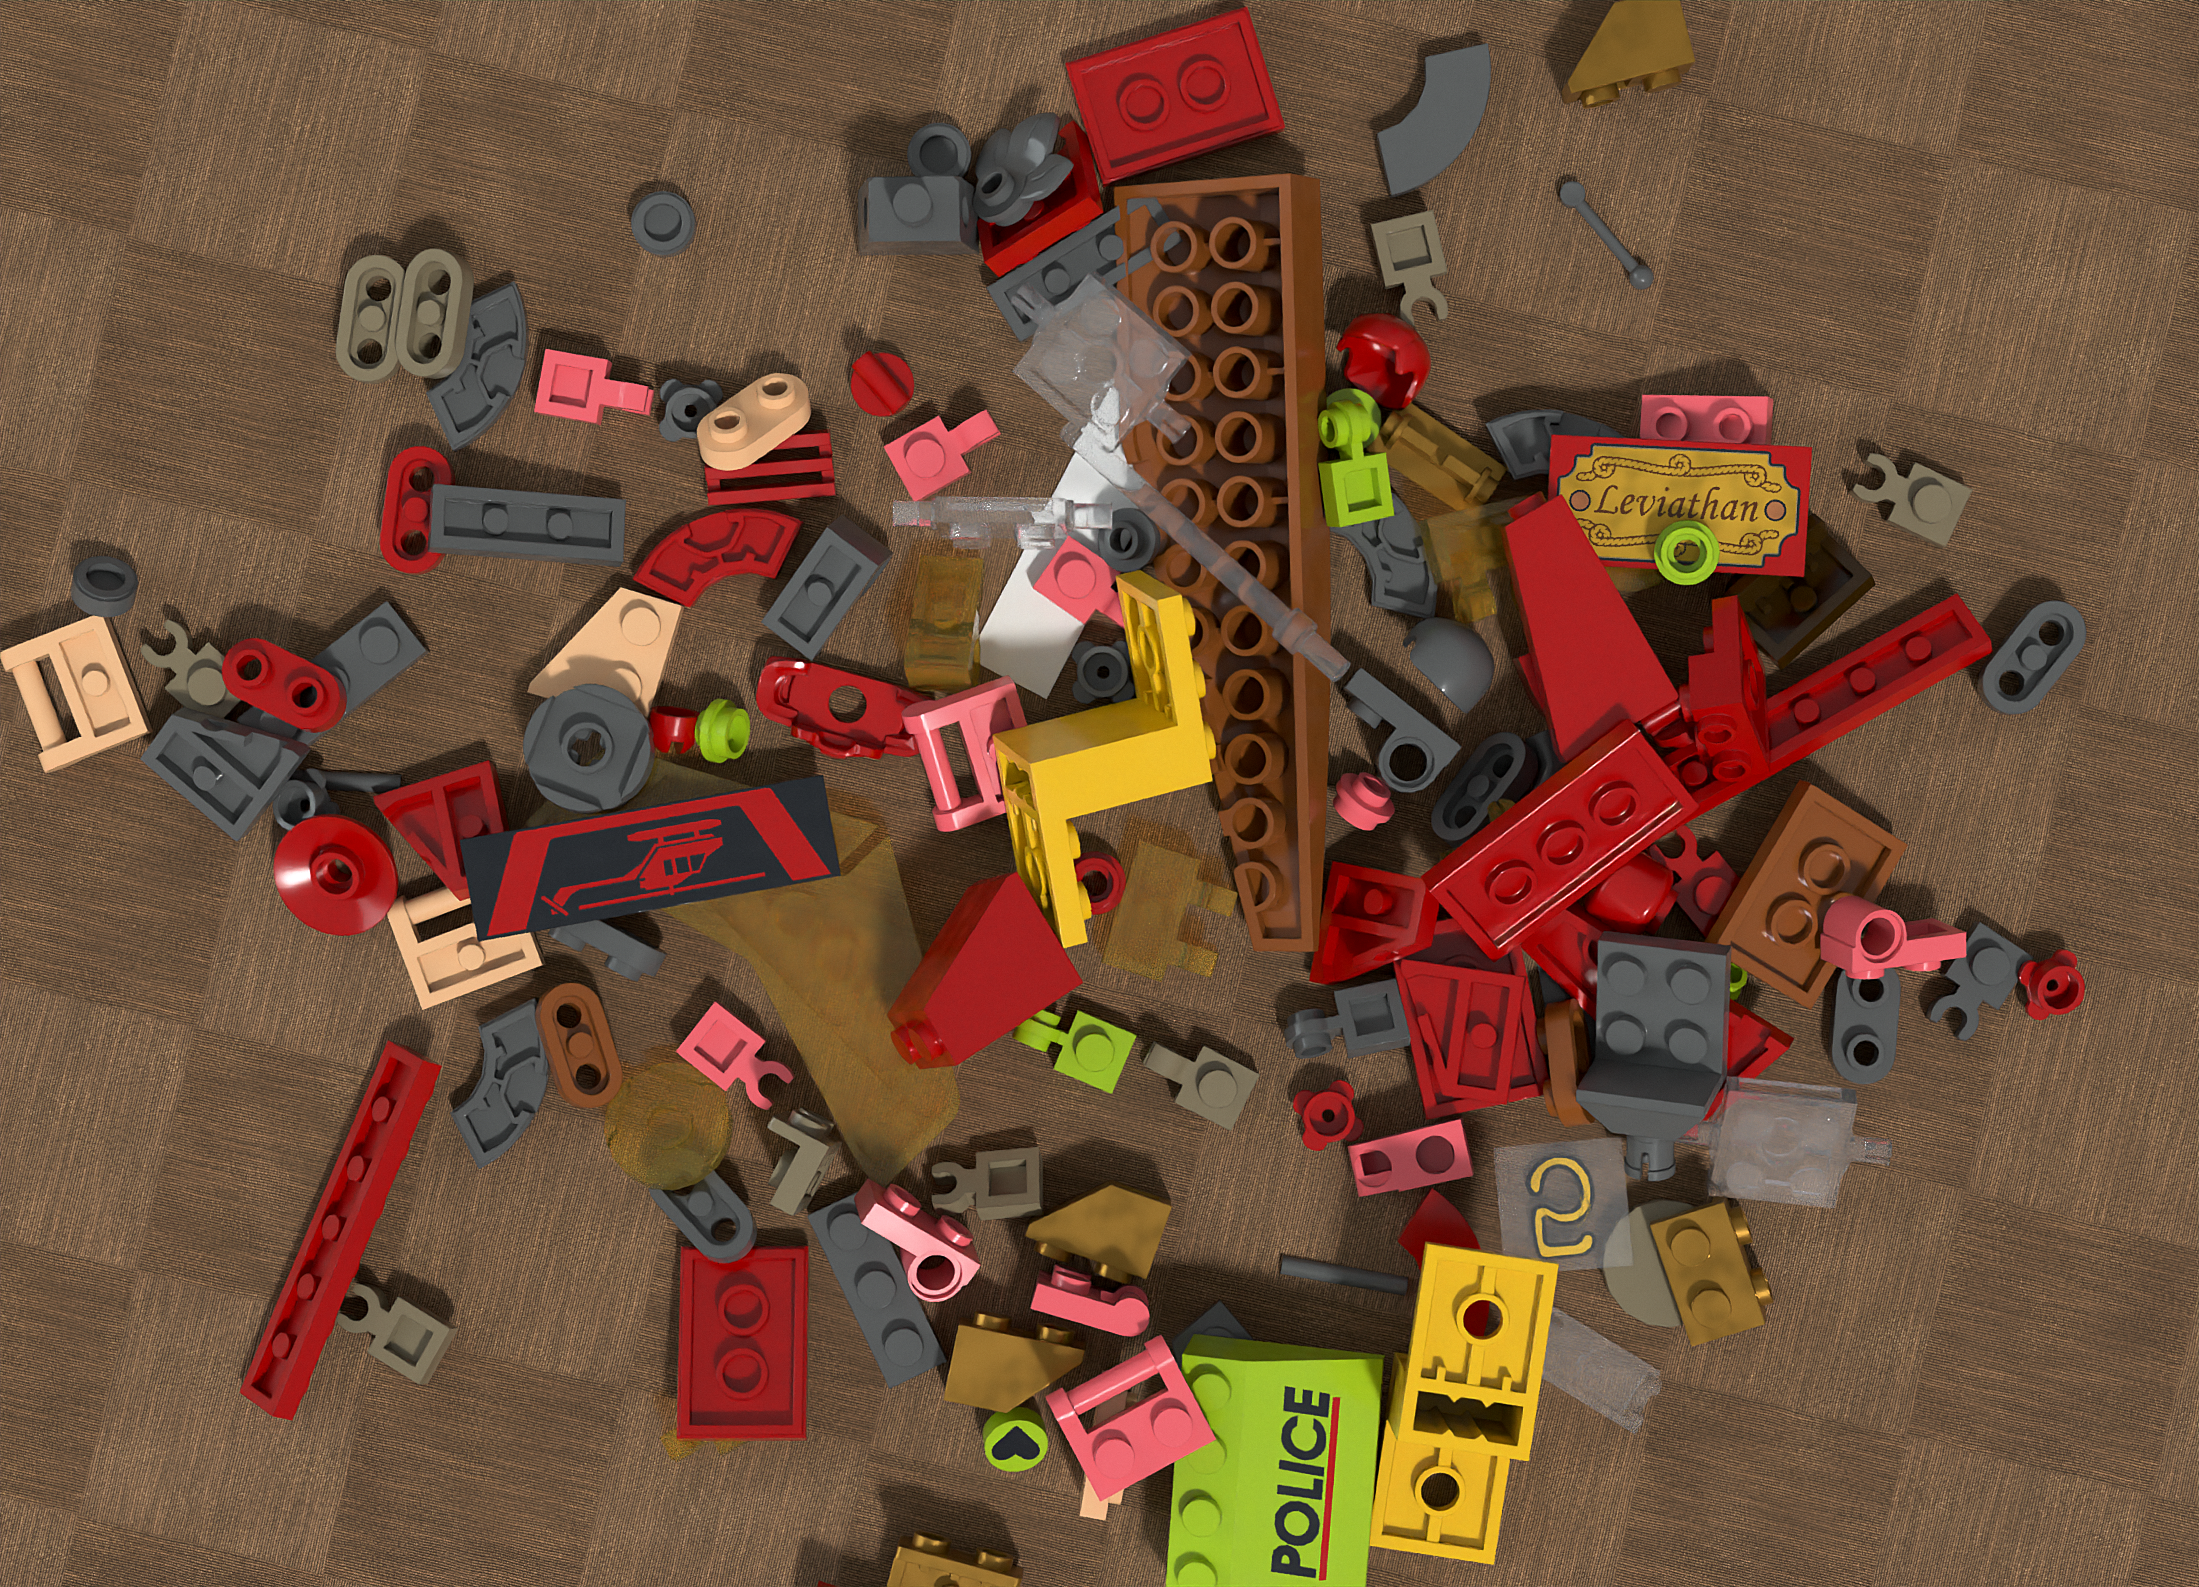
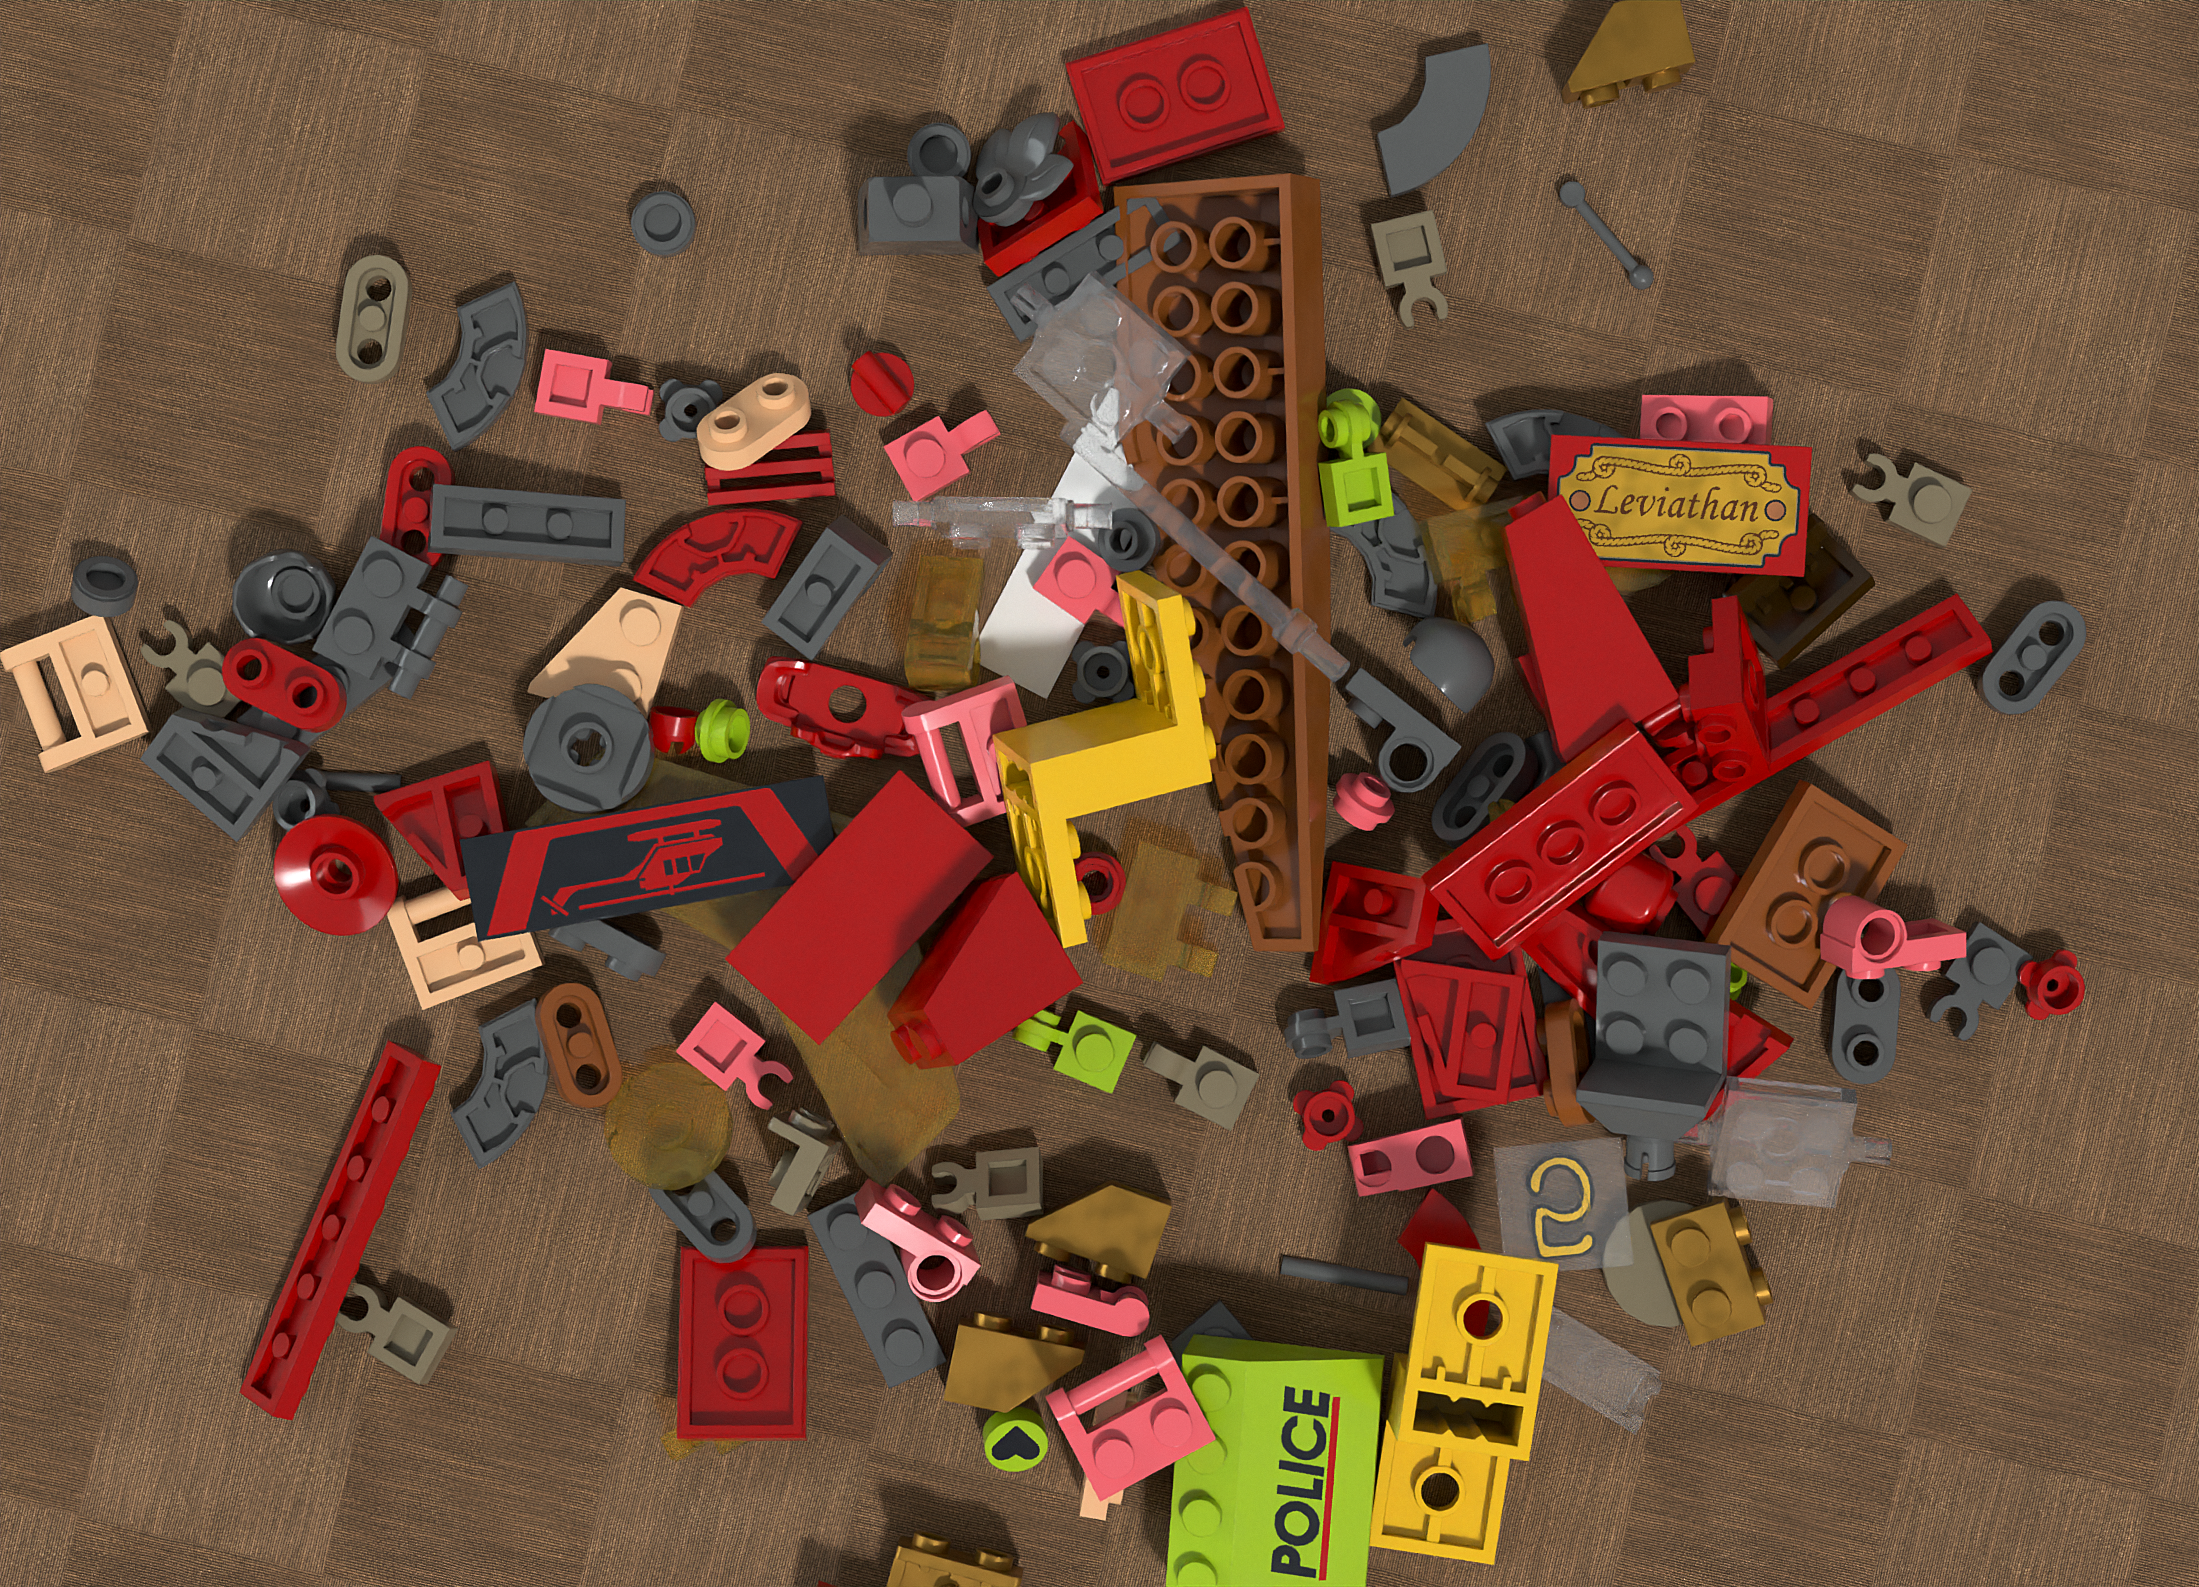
(284, 597): none -> dark grey hair
(374, 608): none -> dark grey plate
(430, 314): dark tan plate -> none
(859, 907): none -> red tile
(1385, 358): red hair -> none
(1694, 572): lime plate -> none

